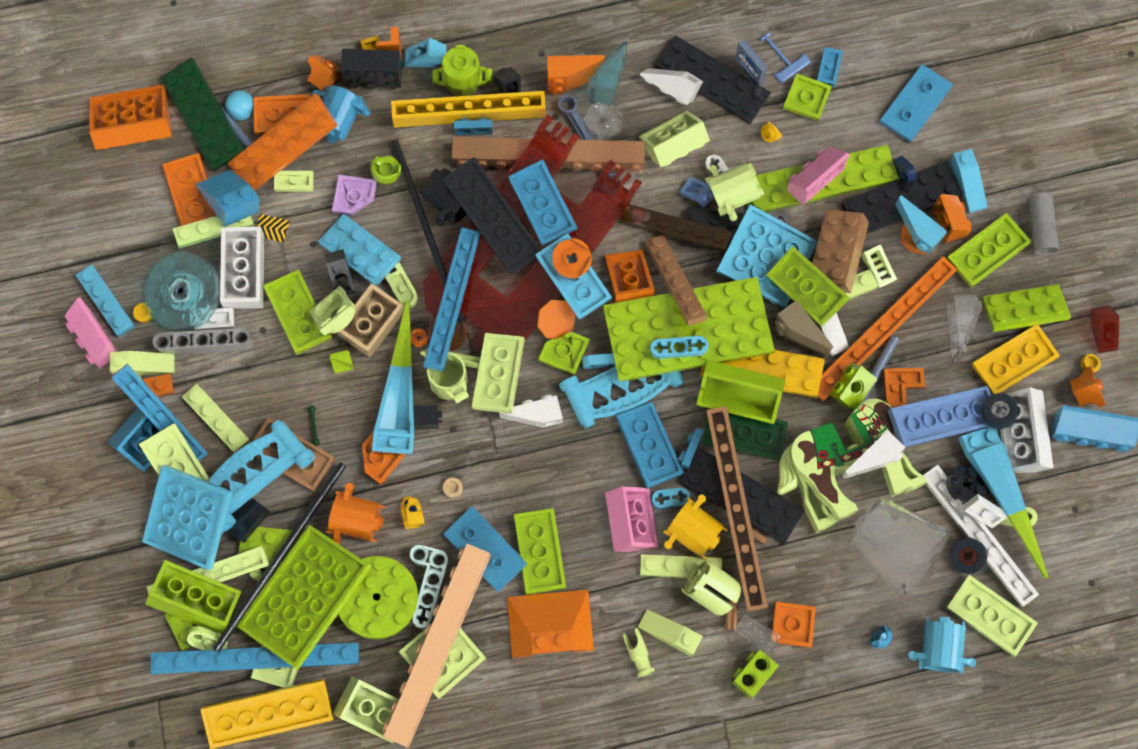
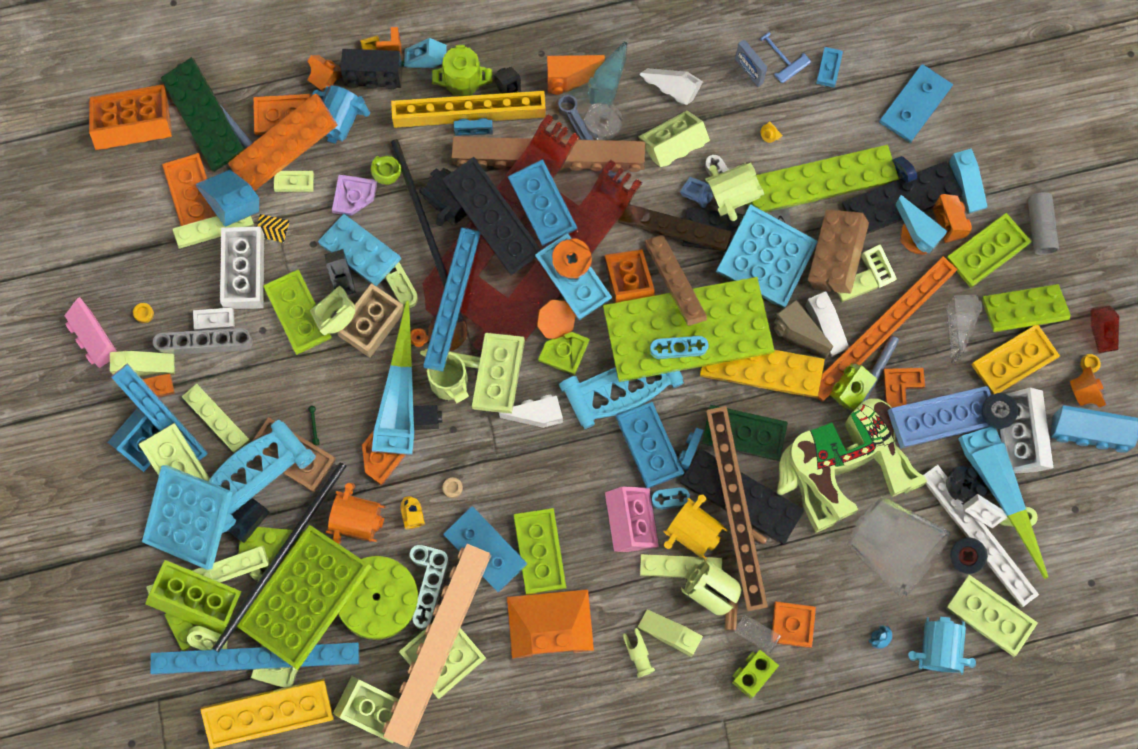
(105, 301): medium azure plate -> none
(182, 291): clear light blue piece -> none
(239, 105): medium azure hair -> none
(341, 361): lime slope -> none
(598, 361): medium azure beam -> none
(719, 83): black plate -> none
(741, 391): lime piece -> none
(807, 97): lime plate -> none
(808, 286): lime plate -> none
(817, 174): bright pink slope -> none
(879, 455): white slope -> none

